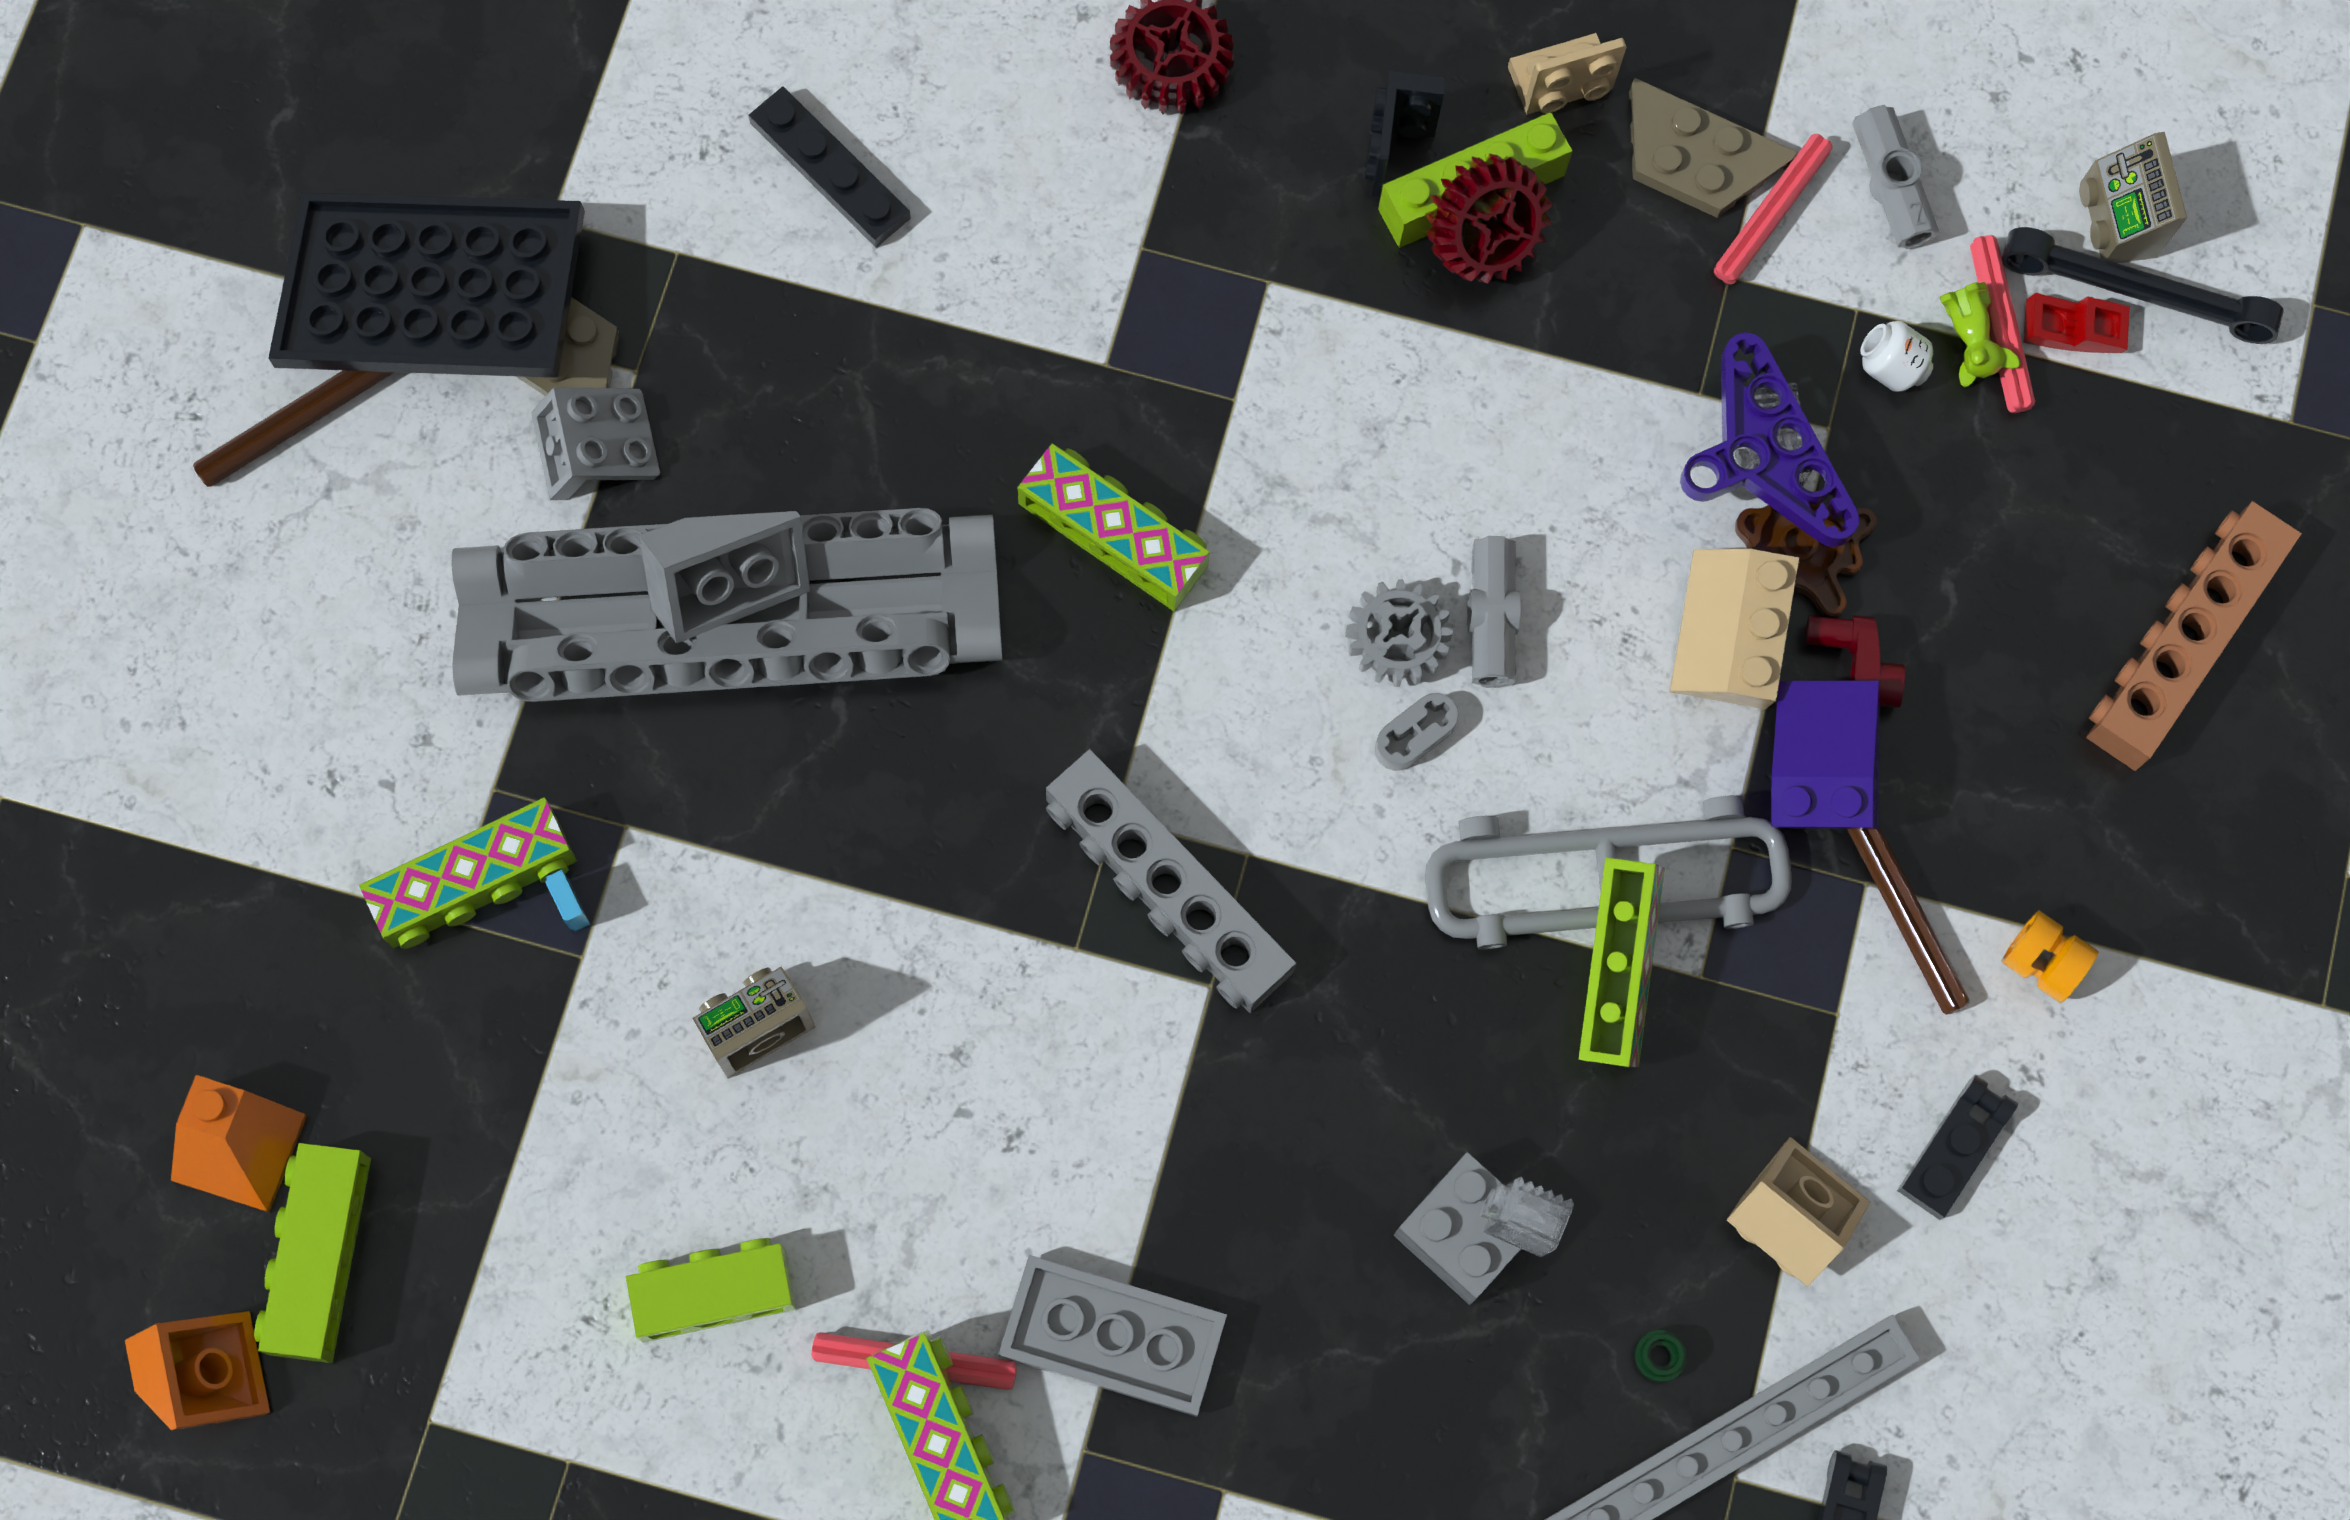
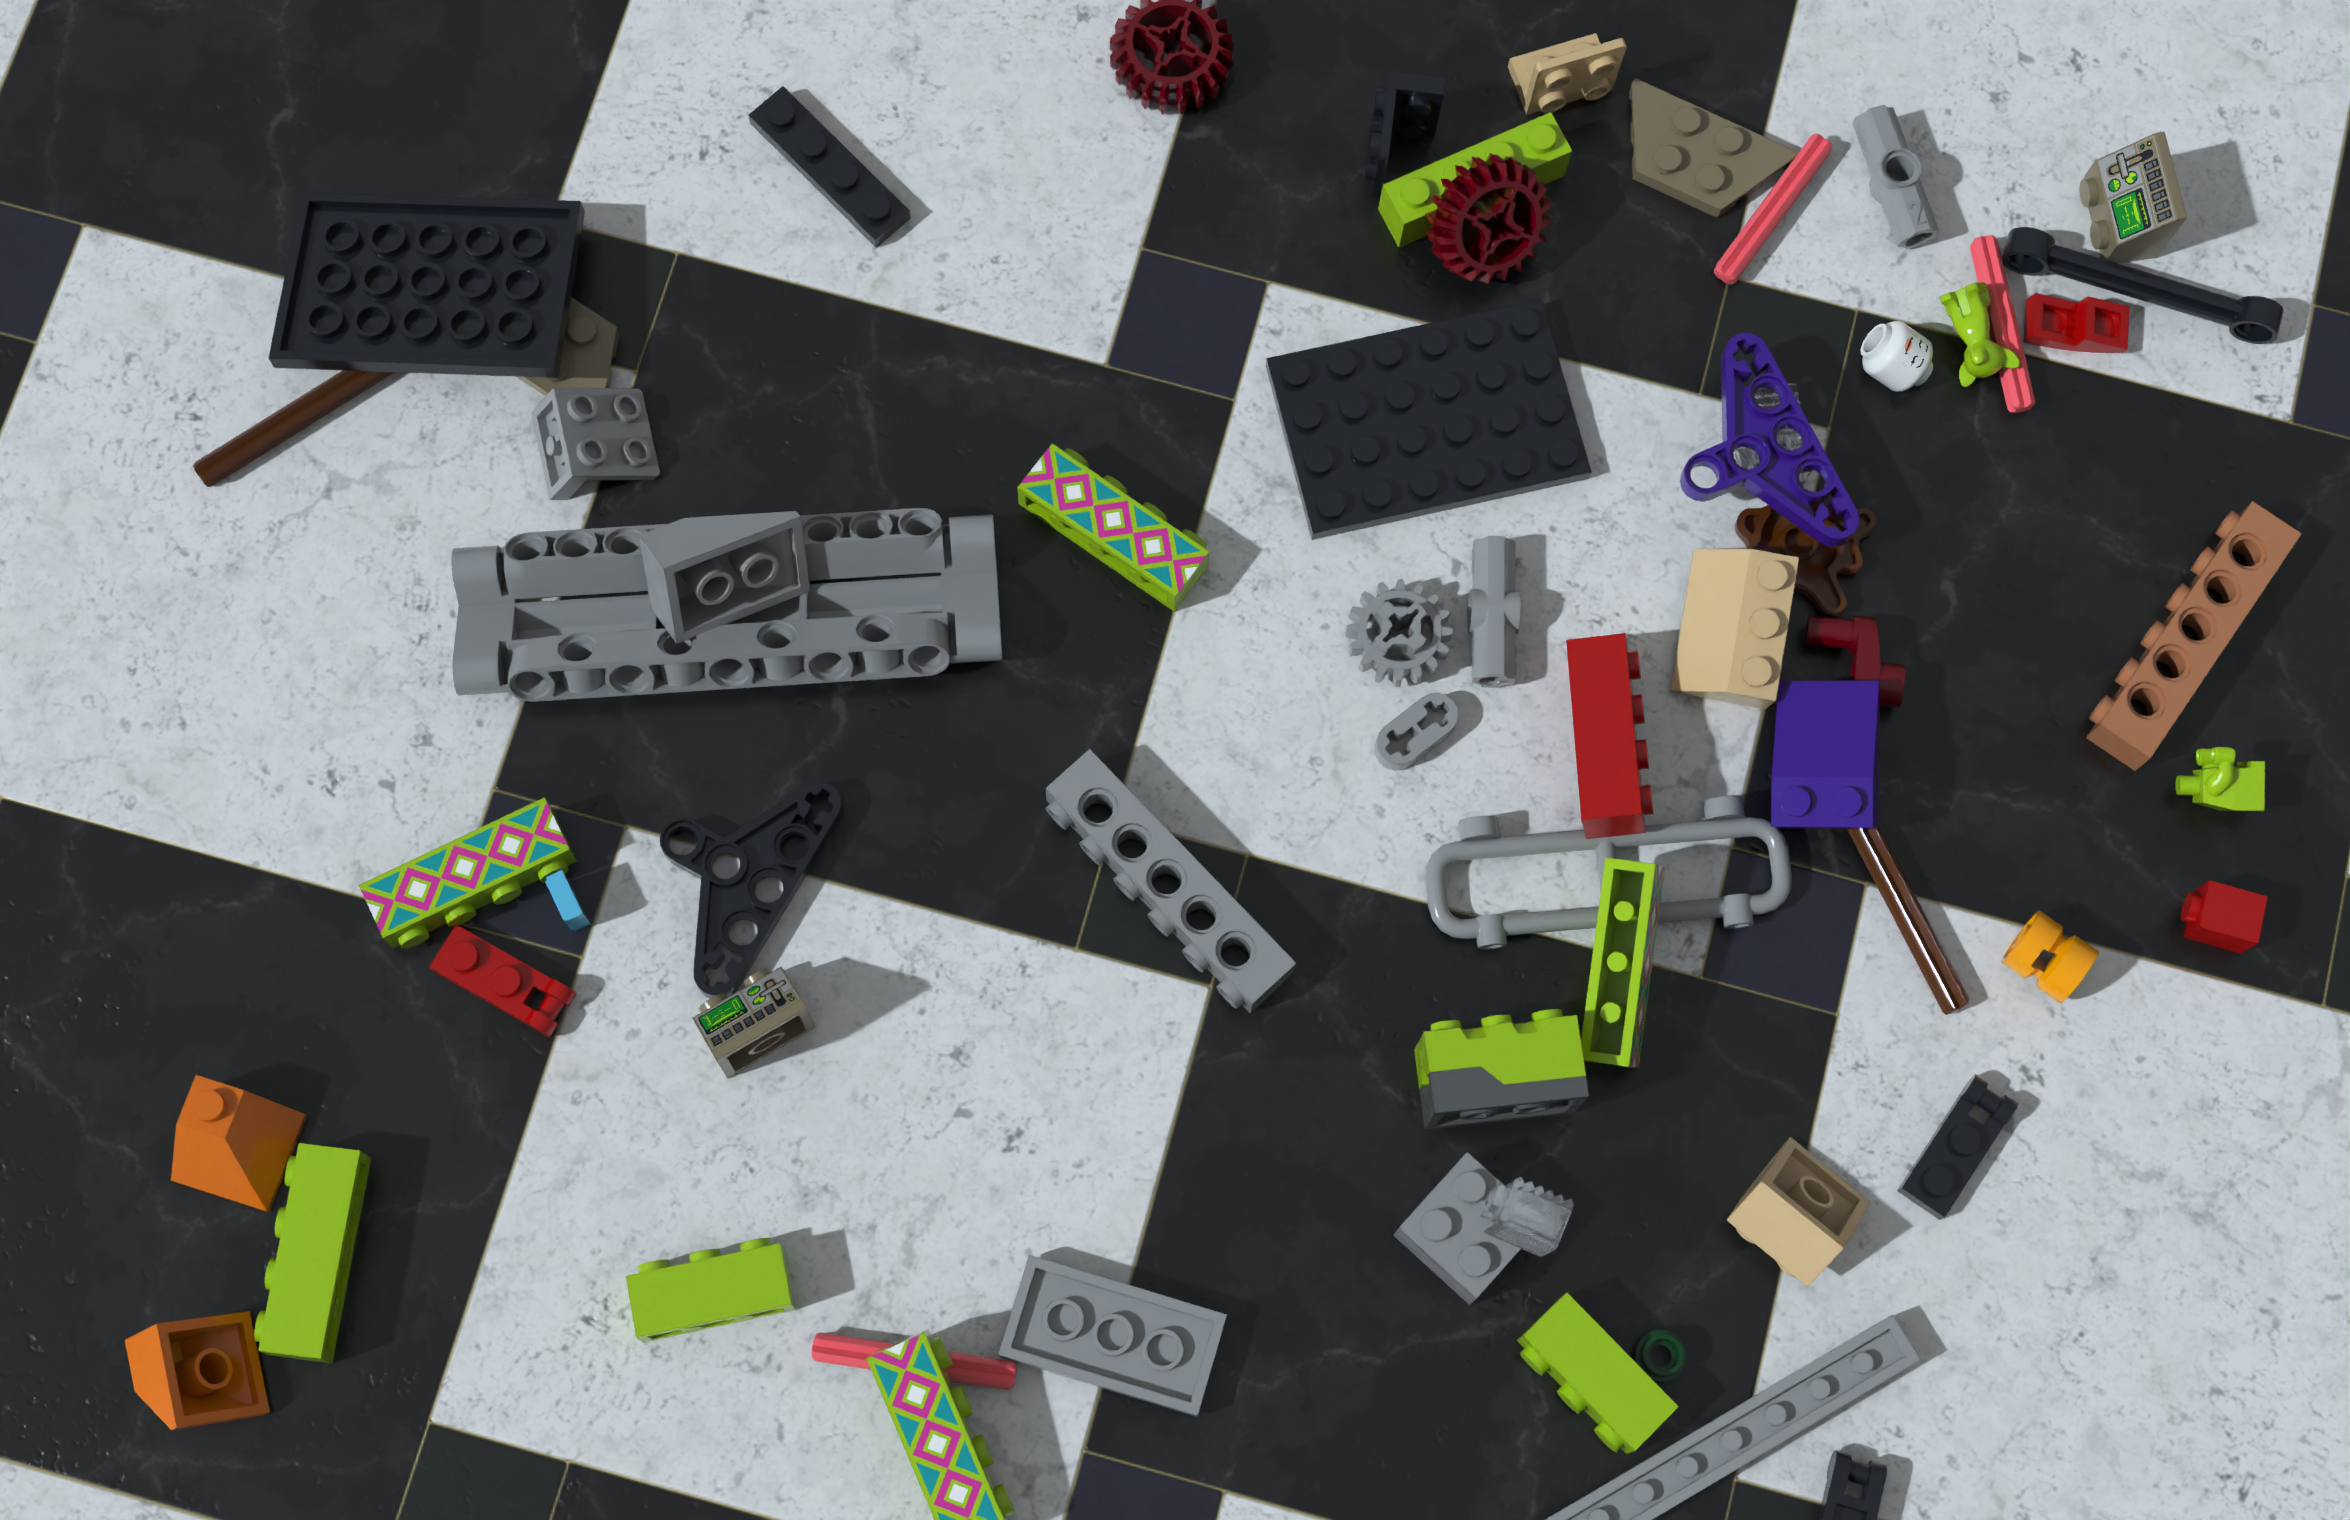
(501, 979): none -> red plate
(760, 857): none -> black beam
(1427, 419): none -> black plate
(1500, 1070): none -> piece
(1596, 1375): none -> lime brick
(1606, 736): none -> red brick
(2222, 784): none -> lime piece
(2224, 916): none -> red brick

